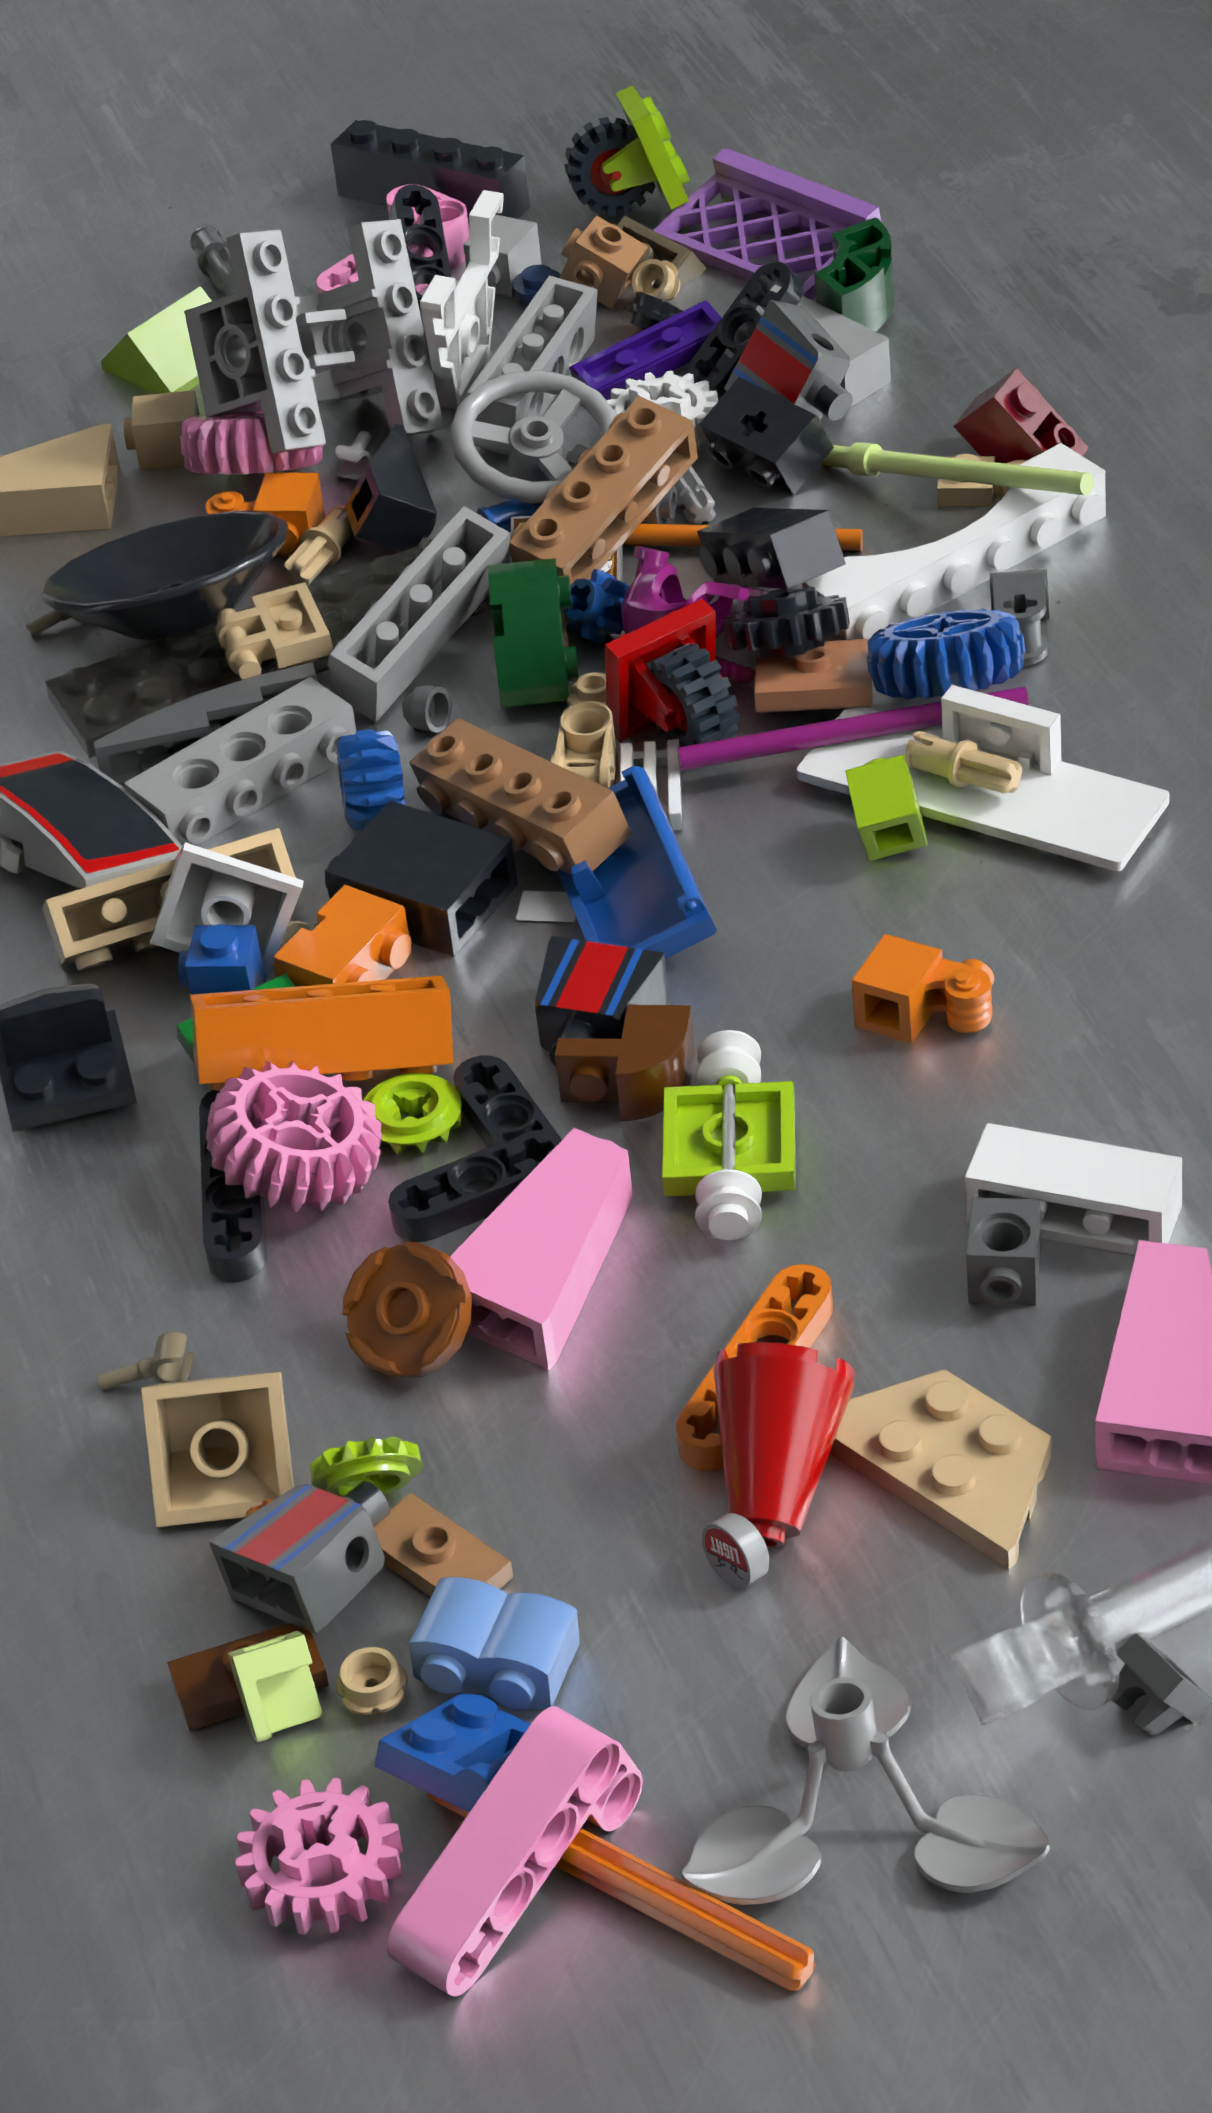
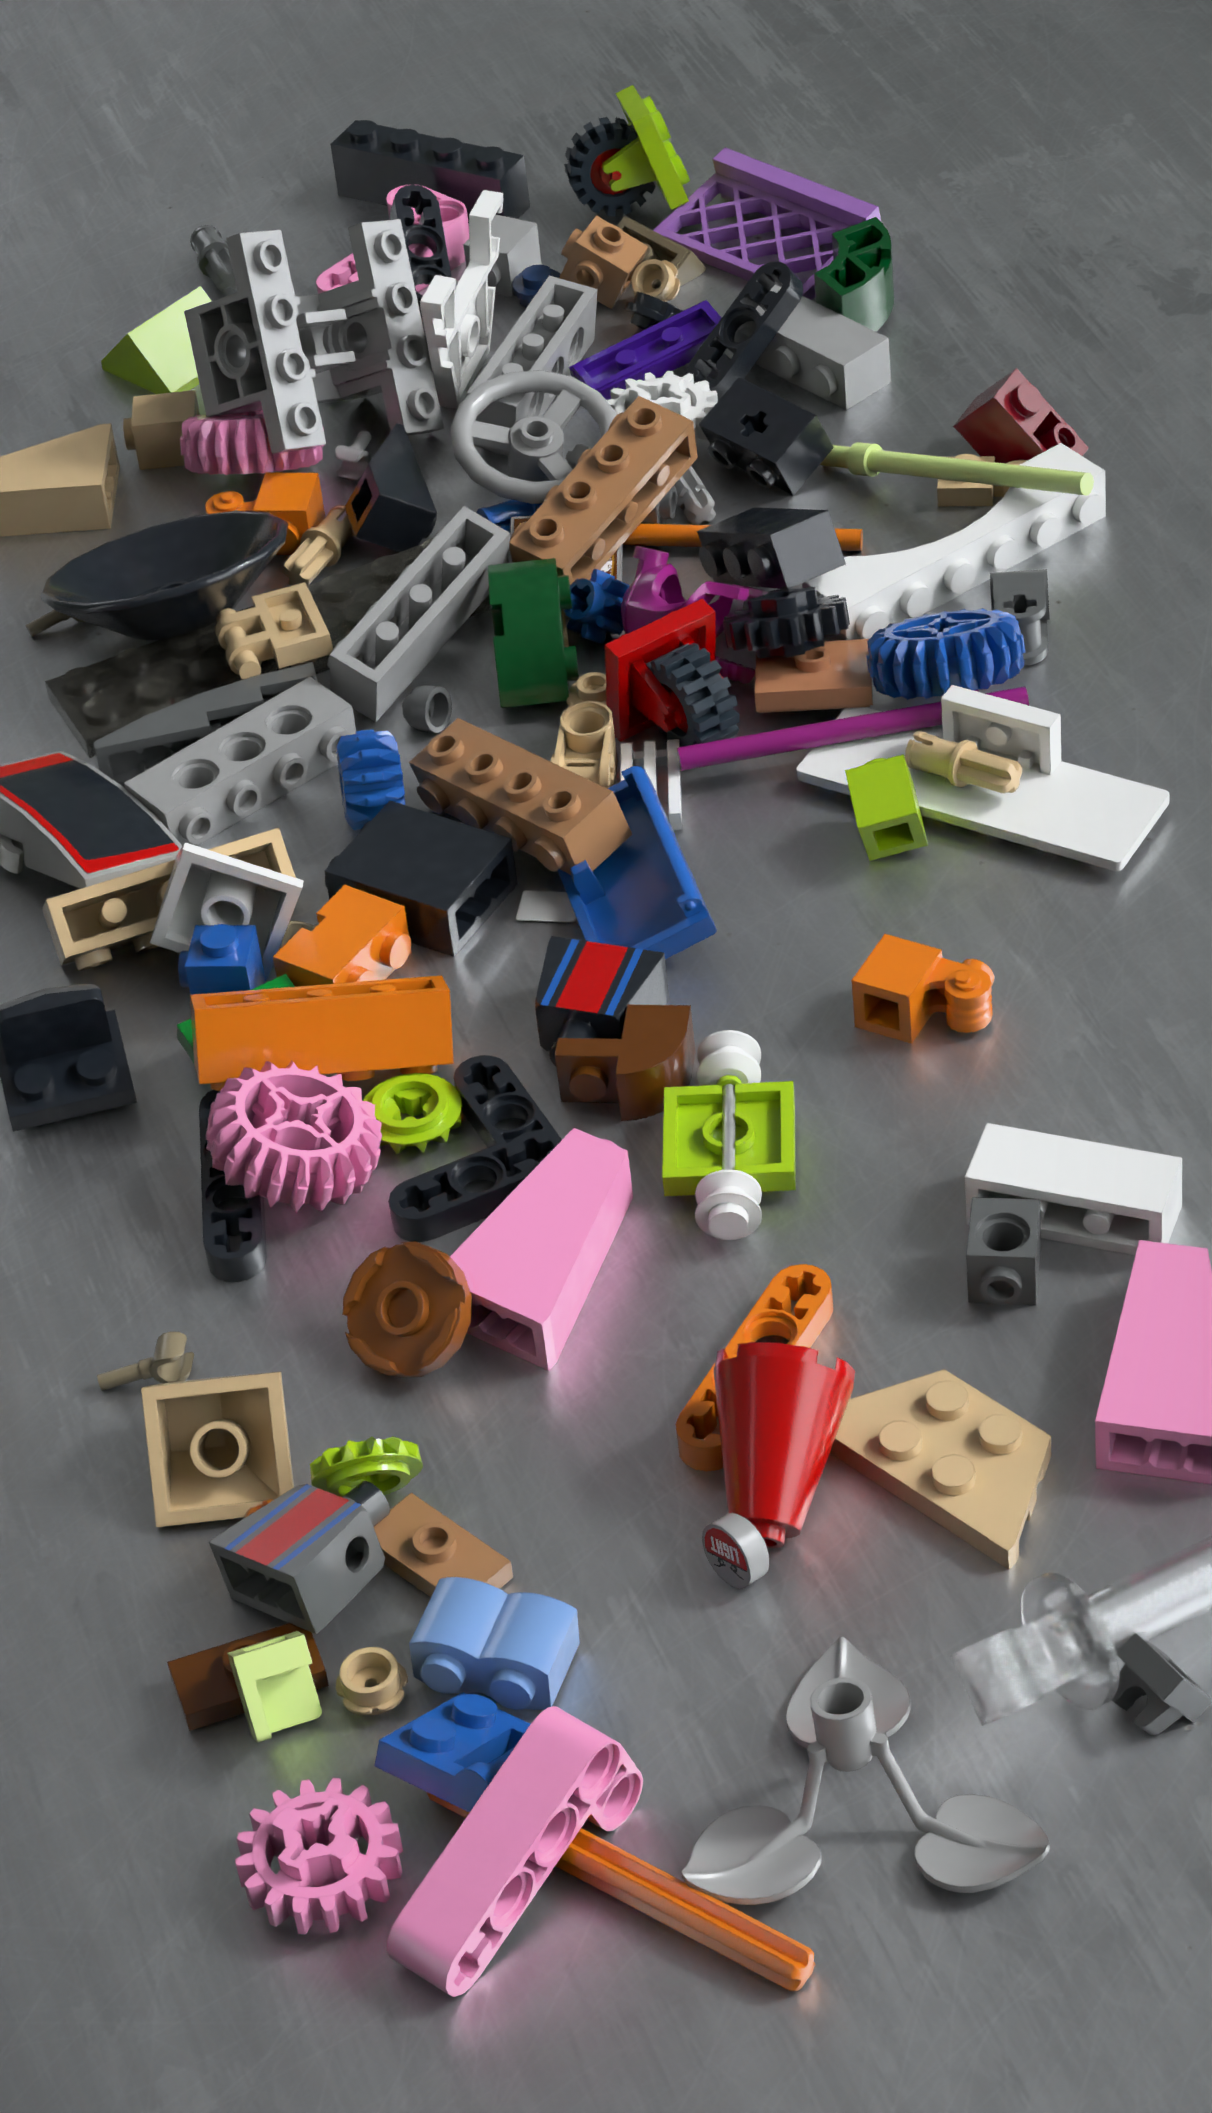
(796, 361): torso -> none

